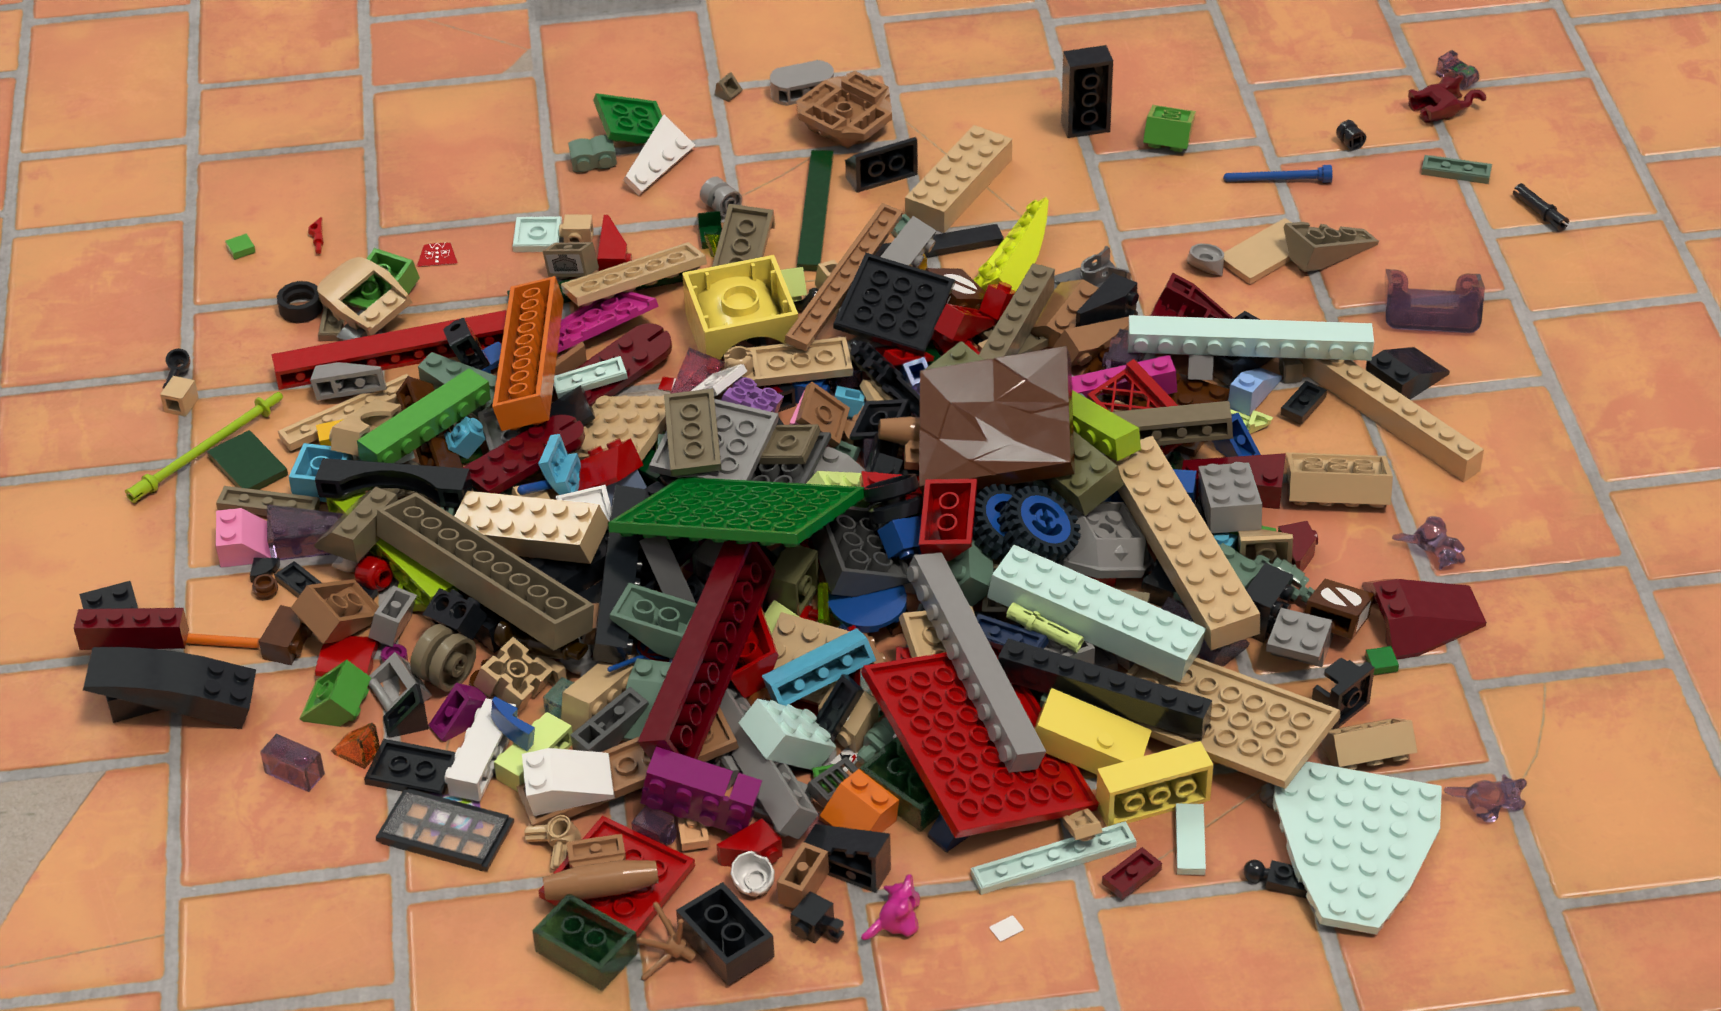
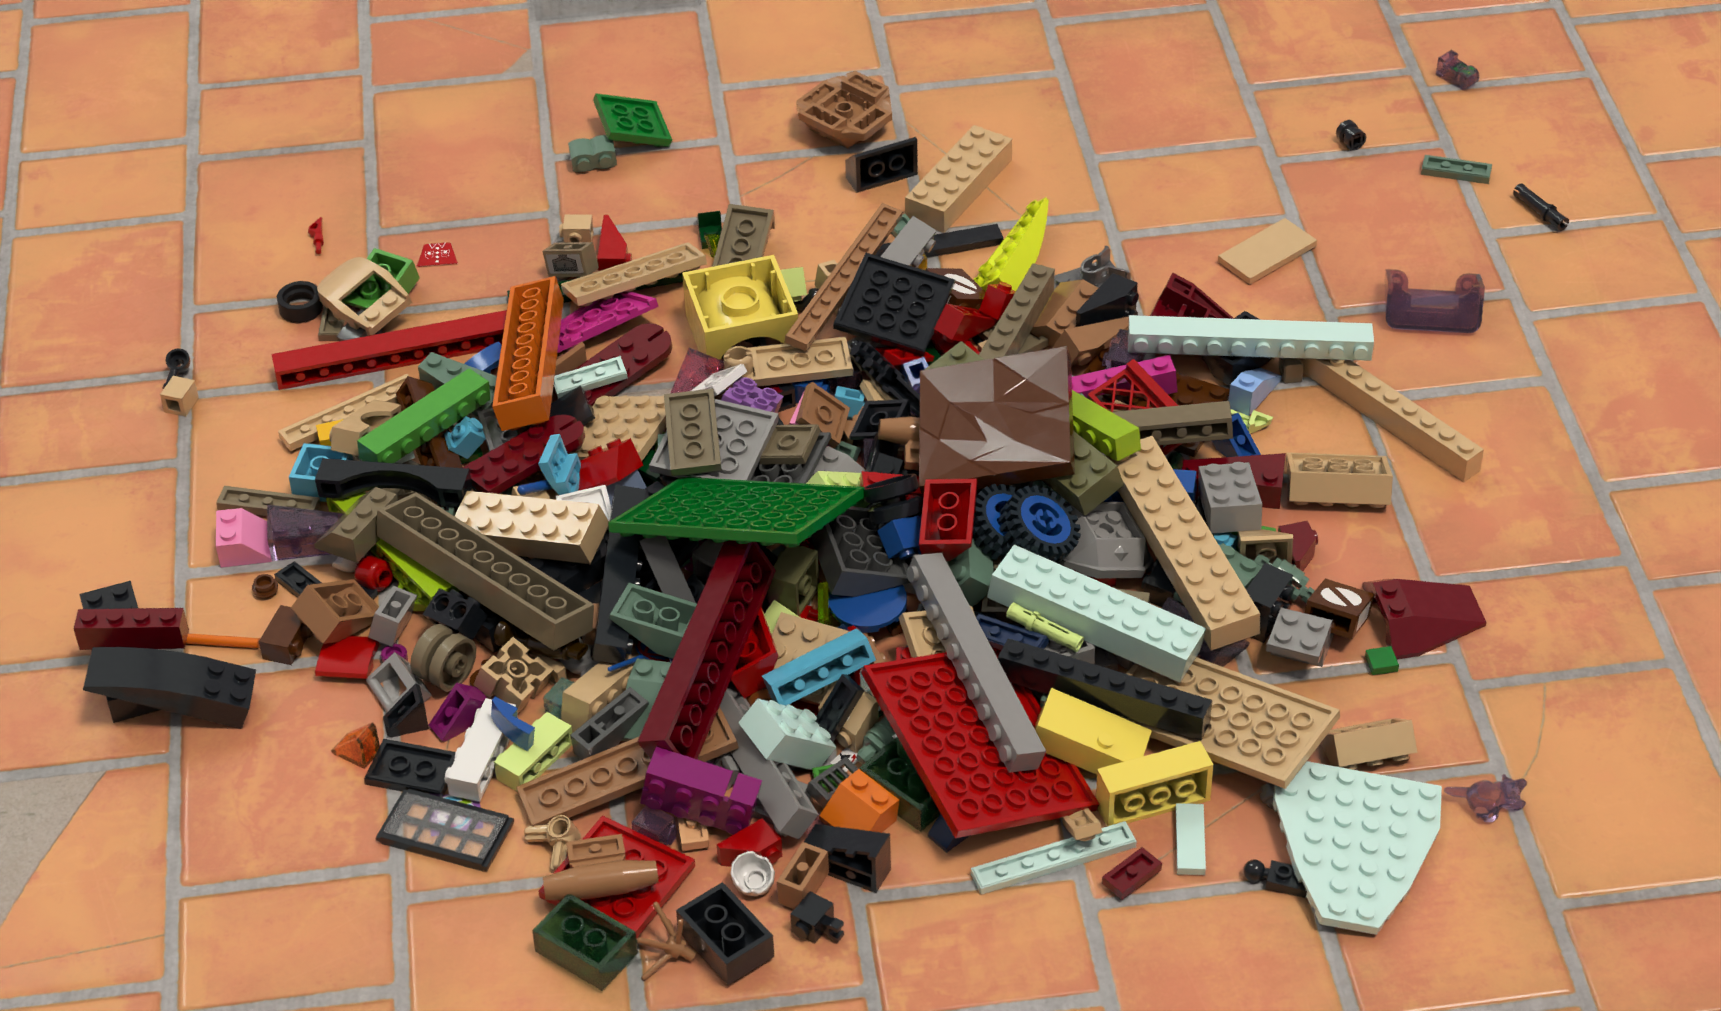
(150, 483): lime bar -> none
(240, 246): bright green tile -> none
(247, 462): dark green tile -> none
(264, 566): black tile -> none
(292, 762): brick -> none
(337, 696): bright green slope -> none
(346, 379): light grey slope -> none
(462, 338): black torso -> none
(536, 233): light aqua tile -> none
(566, 779): white slope -> none
(660, 153): white wing -> none
(667, 383): red sticker -> none
(719, 195): light grey wheel -> none
(727, 87): dark tan slope -> none
(794, 81): light grey brick -> none
(815, 209): dark green tile -> none
(897, 913): dark pink animal -> none
(1006, 928): white sticker -> none
(1087, 91): black brick -> none
(1169, 127): bright green slope -> none
(1200, 367): light grey tile -> none
(1206, 258): light grey piece -> none
(1303, 402): black plate -> none
(1322, 174): blue piece -> none
(1324, 246): dark tan wedge -> none
(1351, 691): black panel -> none
(1406, 370): black slope -> none
(1433, 539): animal -> none
(1442, 99): dark red animal -> none

